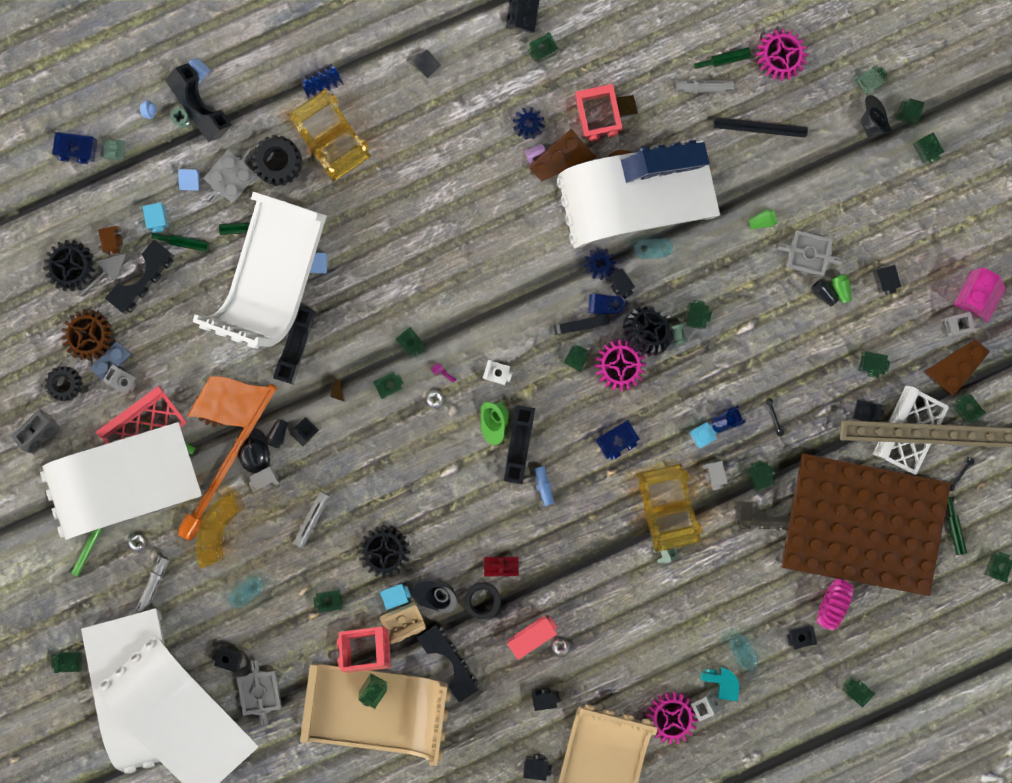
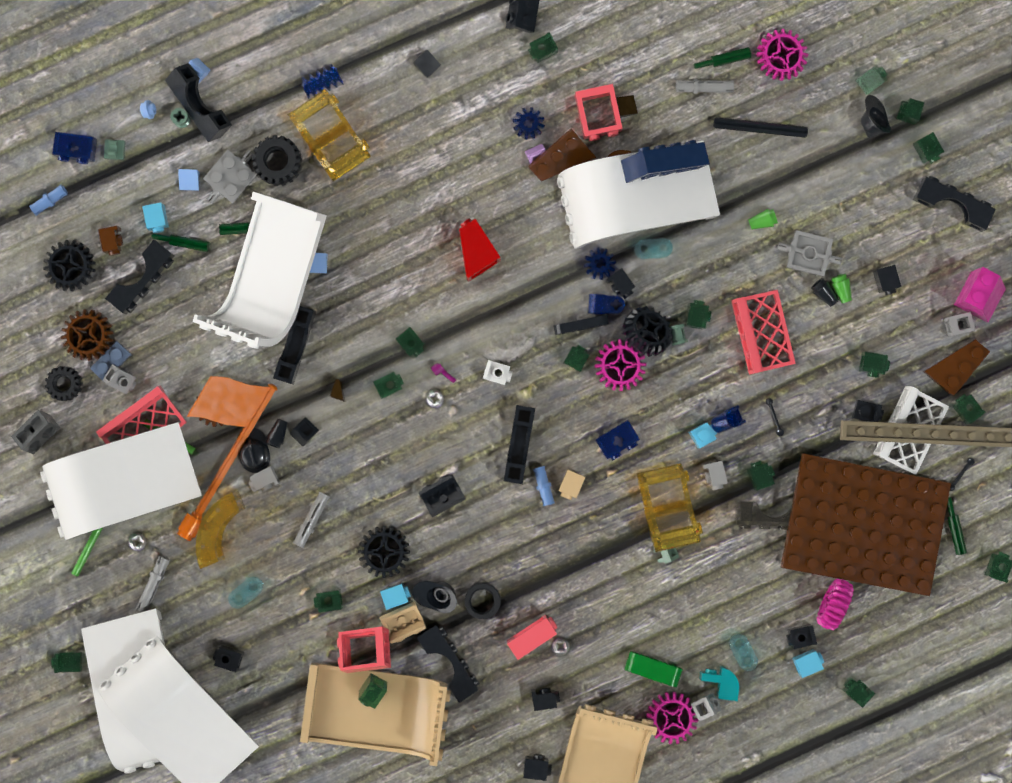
(48, 200): none -> medium blue pin
(110, 266): light grey piece -> none
(259, 692): light grey plate -> none
(442, 495): none -> black bracket
(477, 249): none -> red slope
(493, 421): bright green piece -> none
(501, 566): dark red hips -> none
(571, 484): none -> tan brick
(653, 669): none -> green beam
(747, 335): none -> coral fence
(808, 663): none -> medium azure brick
(976, 213): none -> black arch

